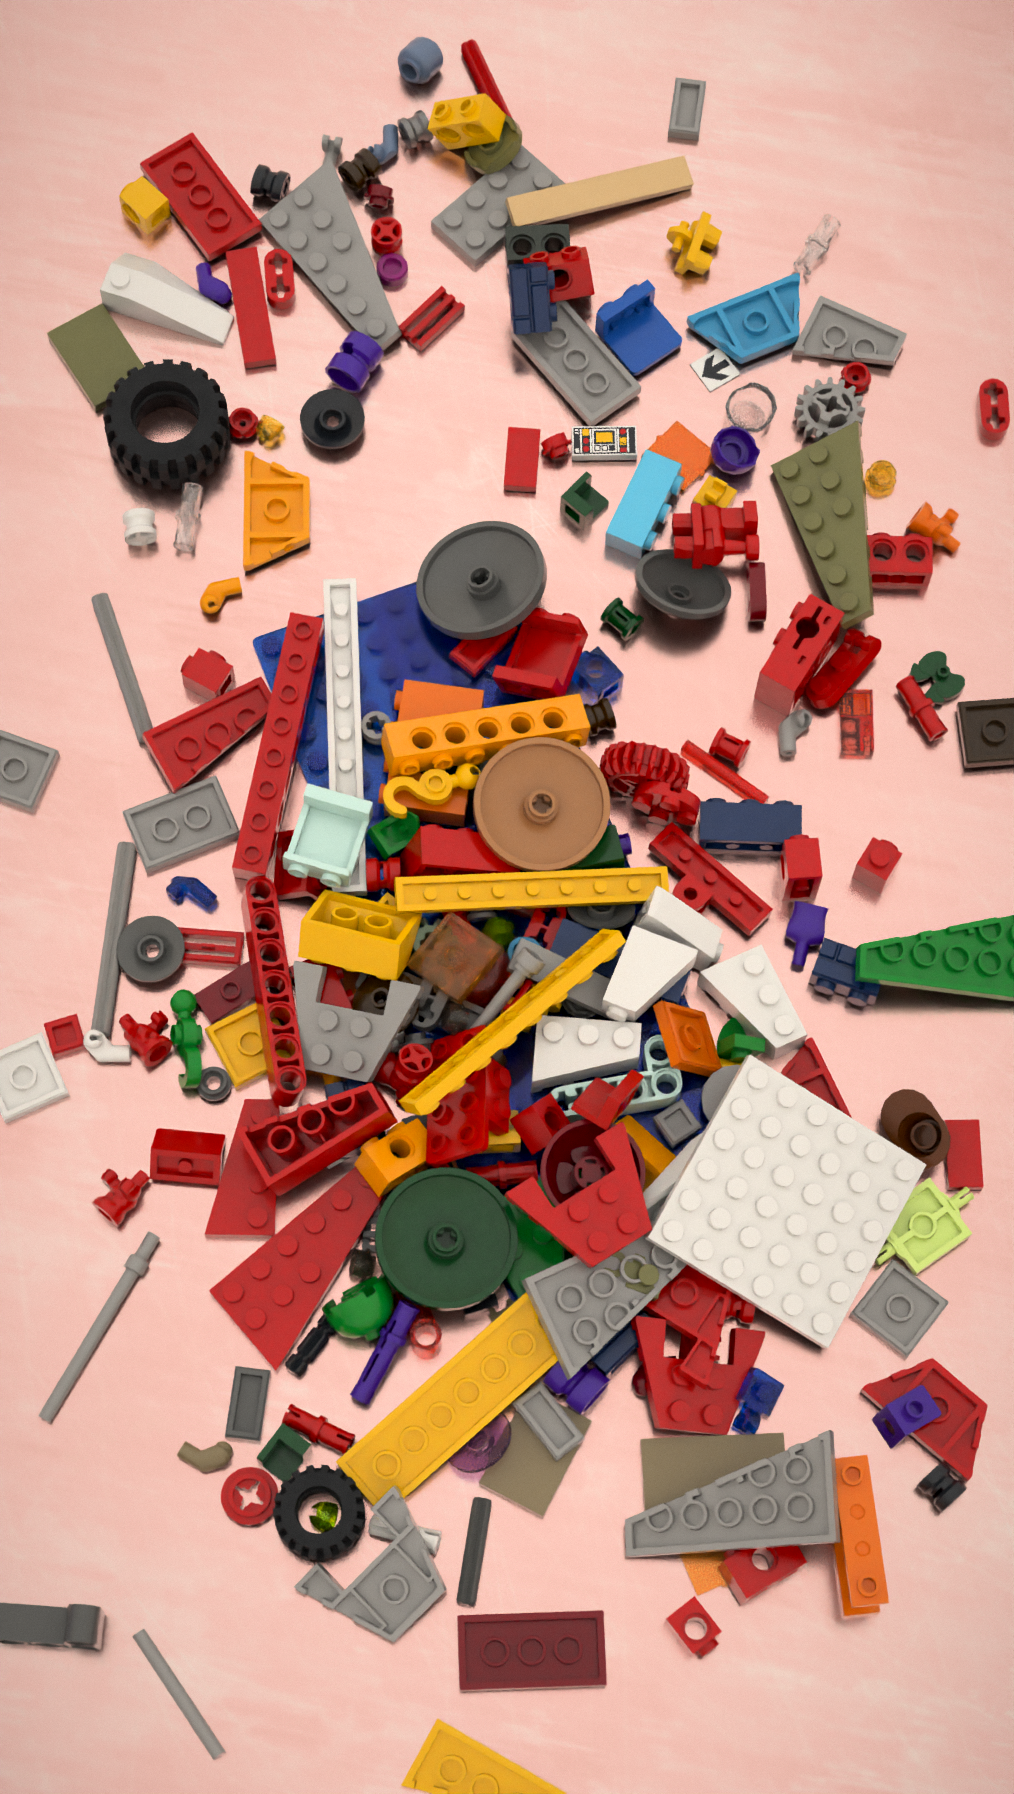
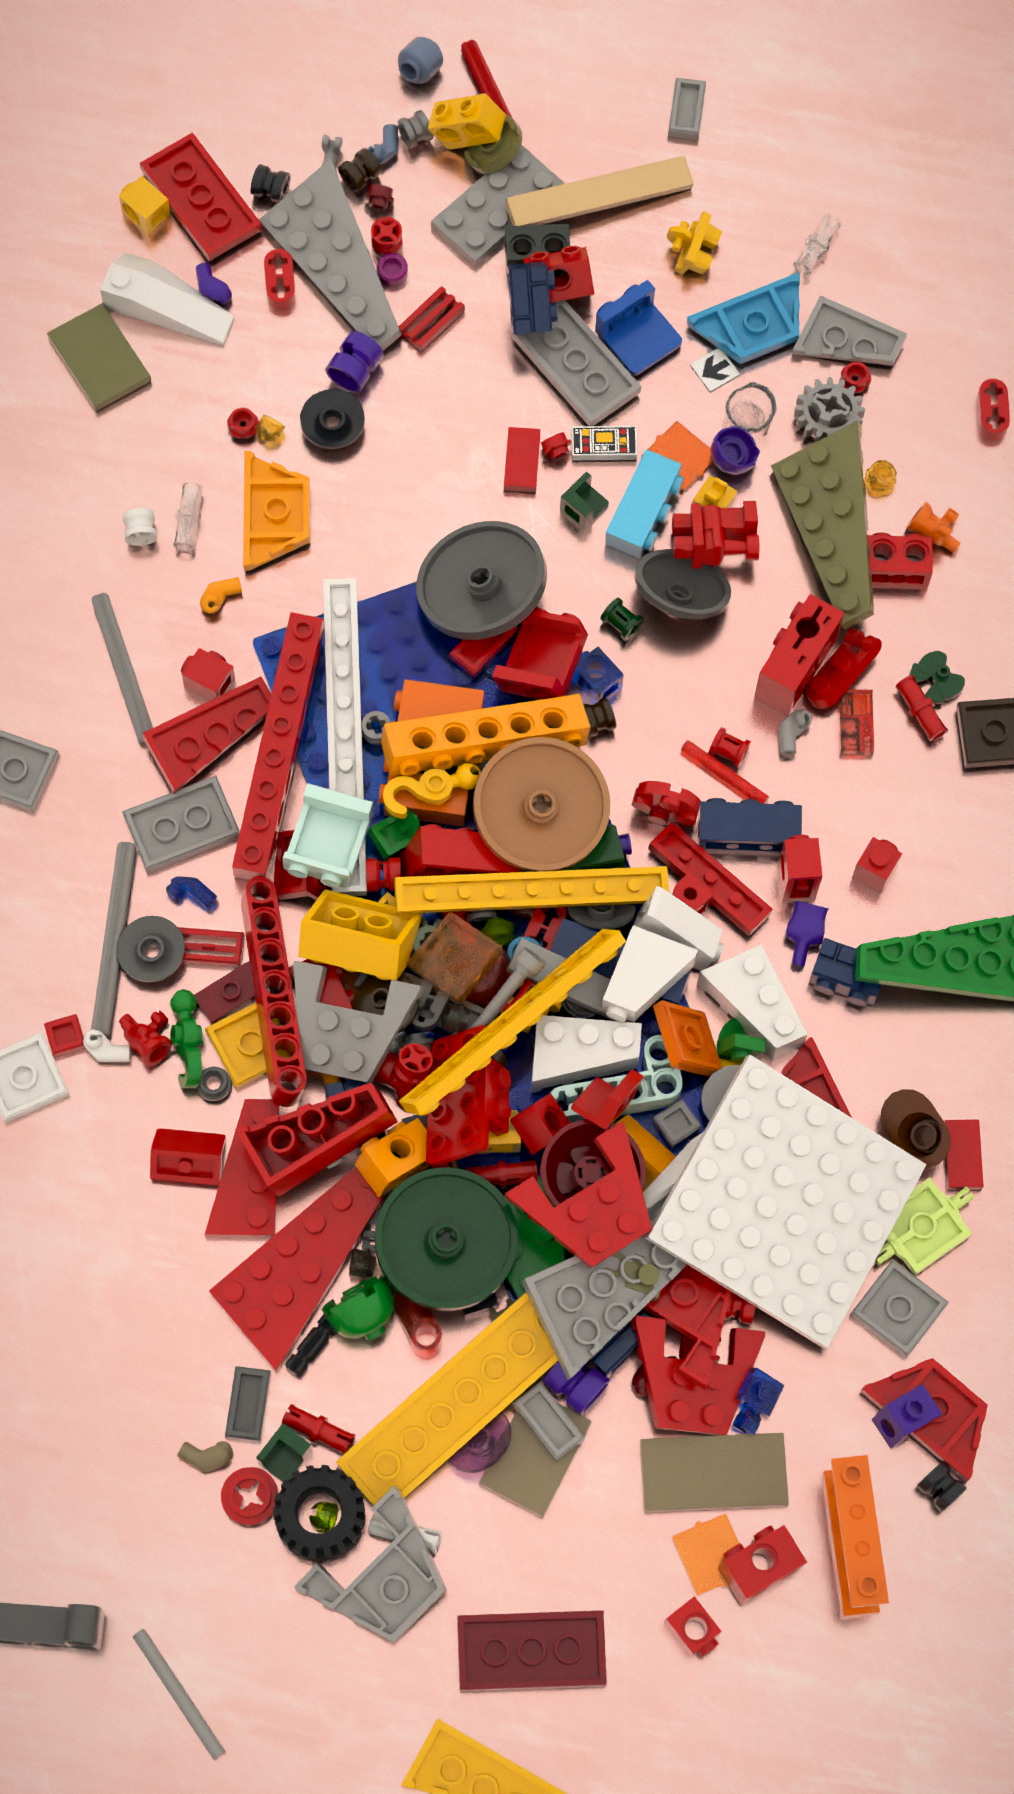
(121, 1197): red piece -> none
(135, 1267): light grey bar -> none
(161, 387): black tyre -> none
(250, 307): red tile -> none
(388, 1345): dark purple pin -> none
(474, 1551): dark grey axle -> none
(631, 763): red gear -> none
(756, 591): dark red beam -> none
(762, 1505): light grey wing -> none

